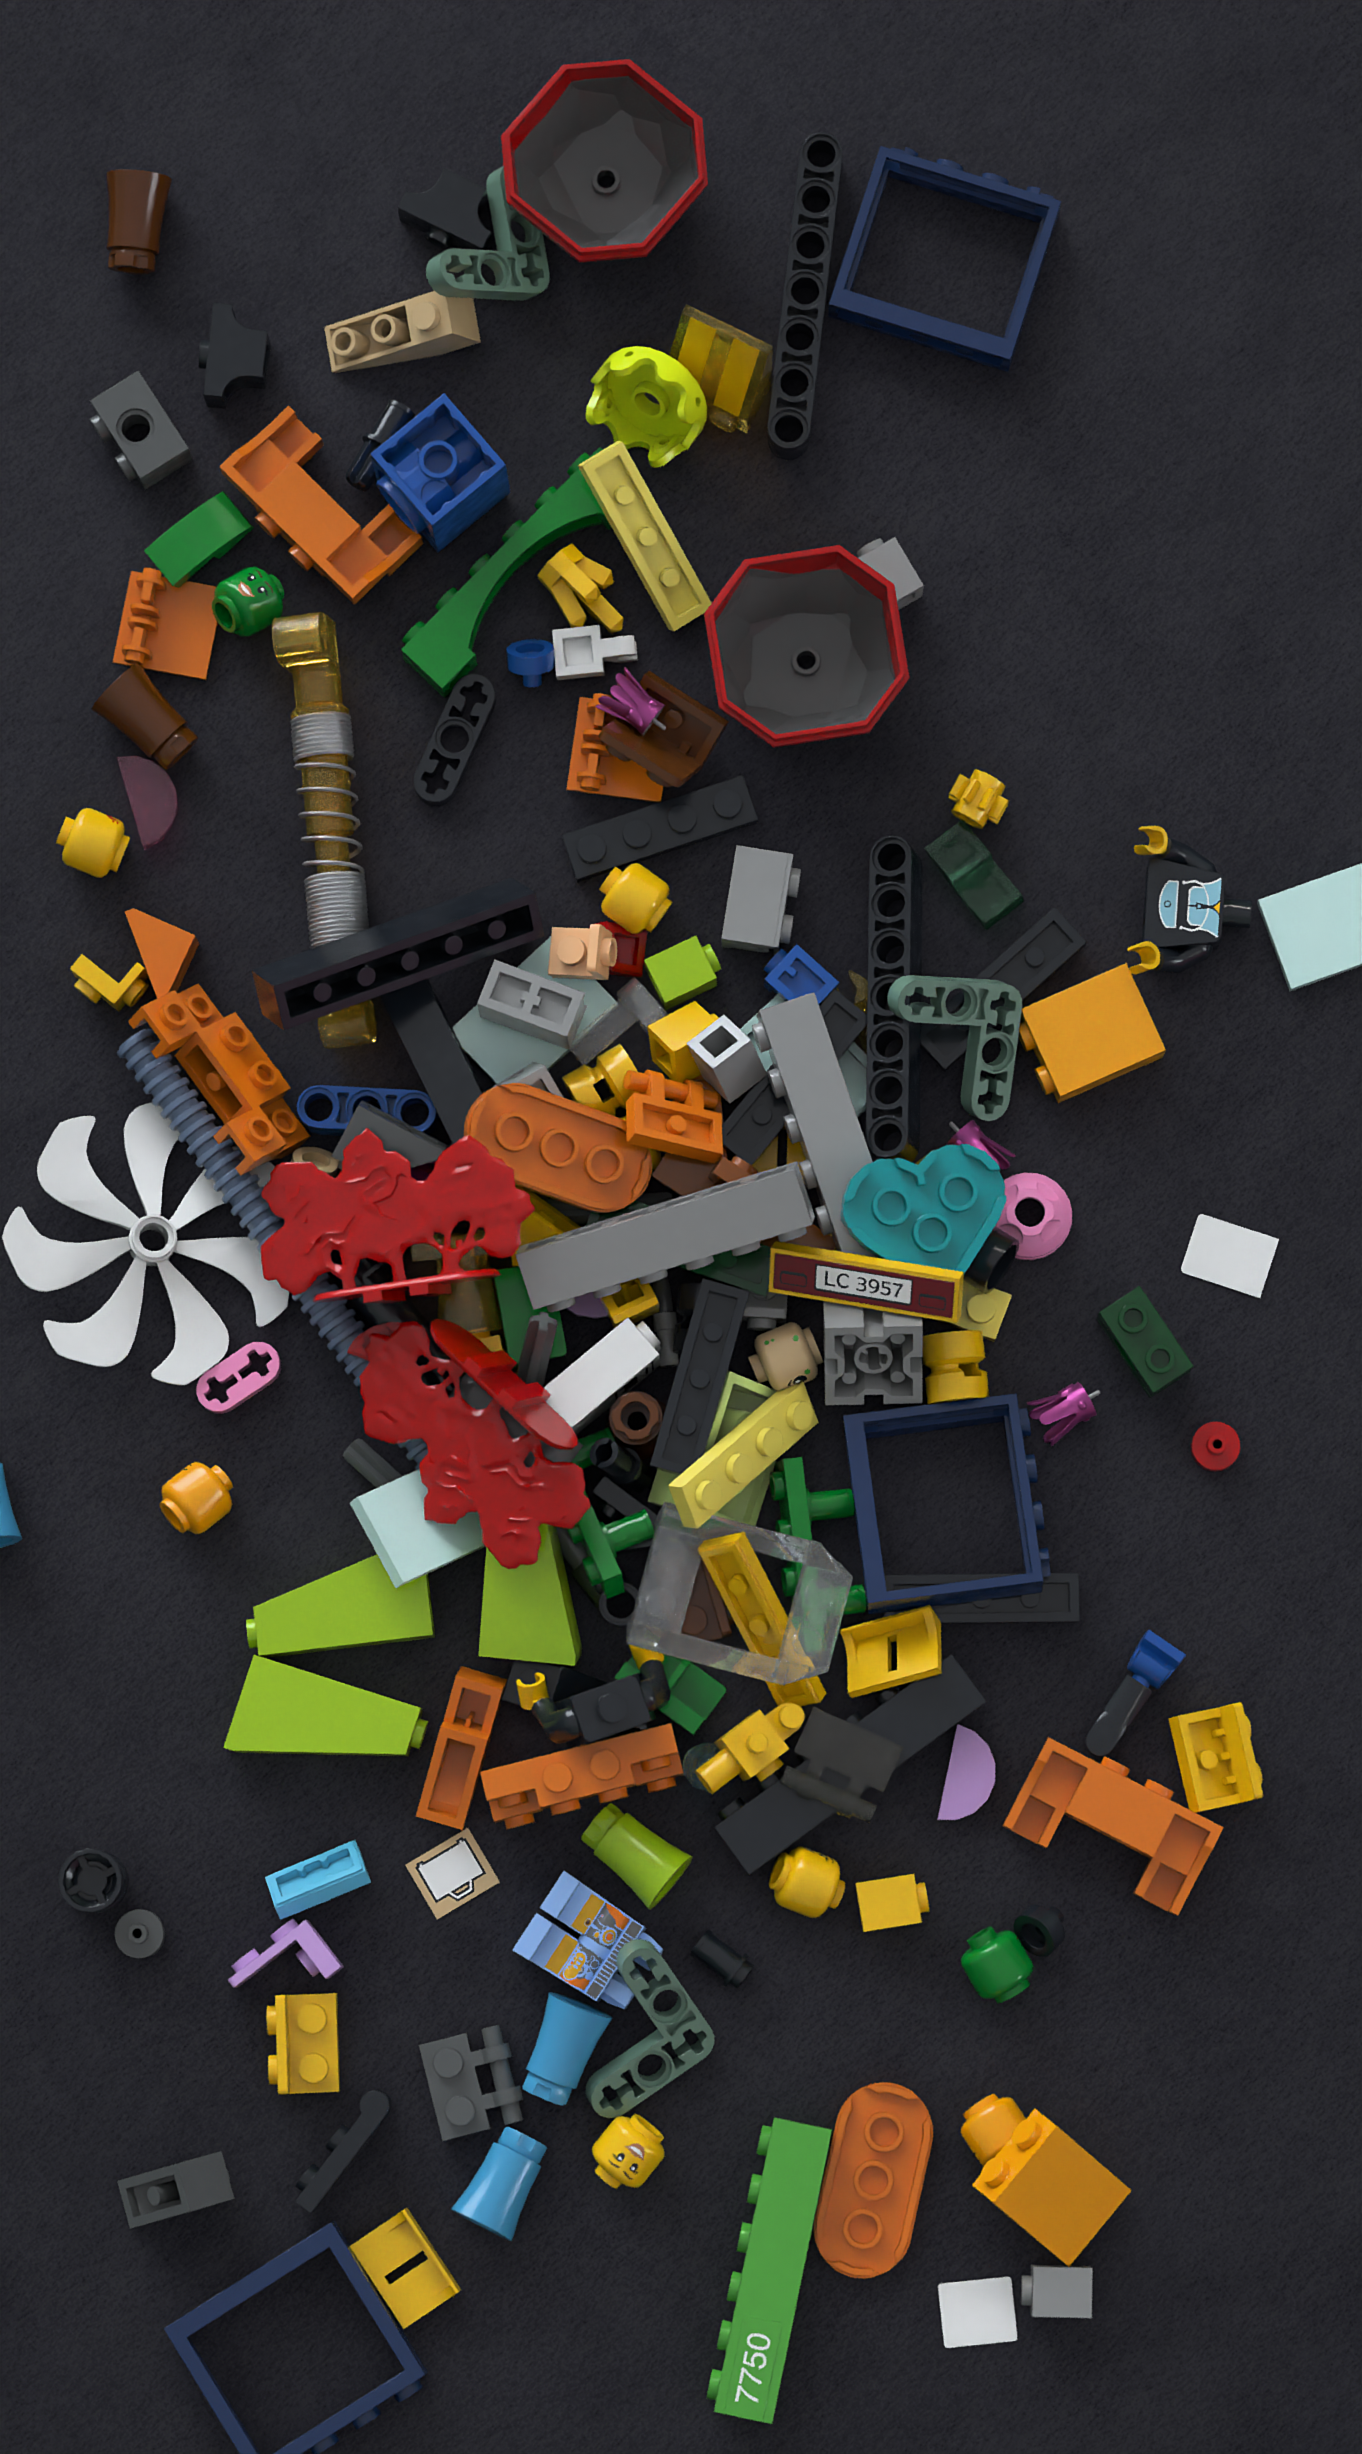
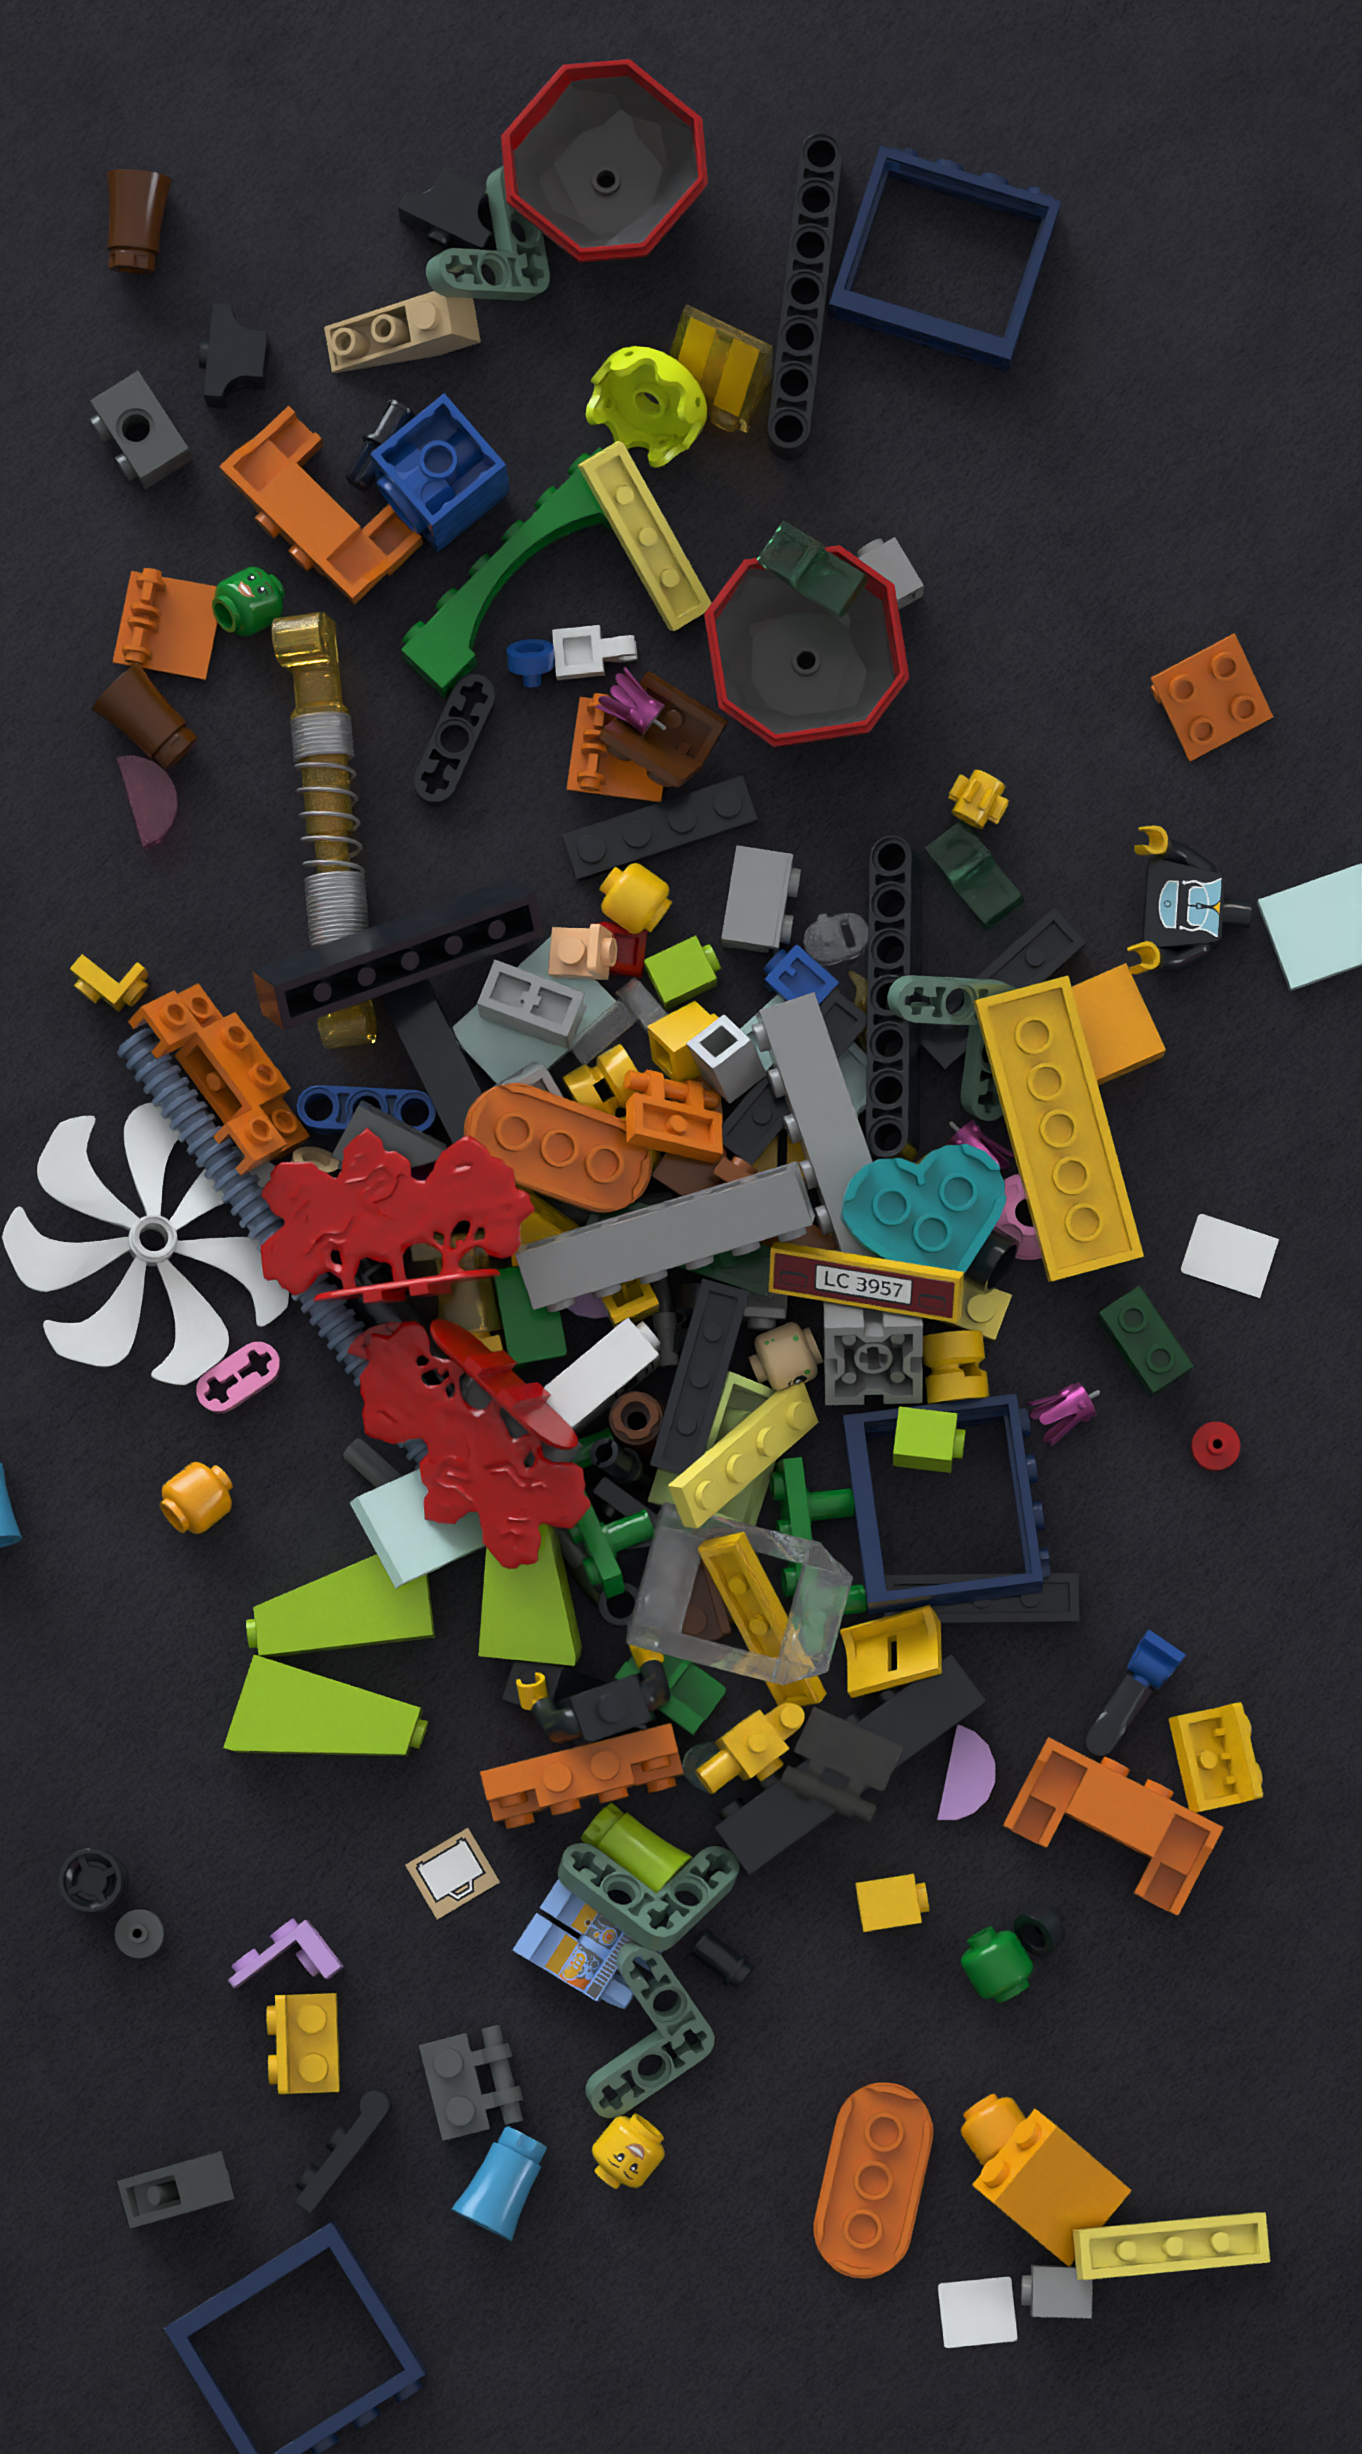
(93, 842): yellow head -> none
(164, 950): orange slope -> none
(198, 538): green slope -> none
(317, 1879): medium azure plate -> none
(418, 2289): yellow piece -> none
(461, 1747): orange slope -> none
(537, 1348): dark grey axle -> none
(563, 2047): dark azure plant -> none
(575, 584): yellow rock -> none
(646, 1905): none -> sand green beam
(771, 2271): bright green brick -> none
(806, 1882): yellow head -> none
(812, 570): none -> clear green slope
(826, 941): none -> clear piece
(927, 1440): none -> lime brick
(1058, 1128): none -> yellow plate
(1171, 2246): none -> light yellow plate
(1211, 697): none -> orange hinge

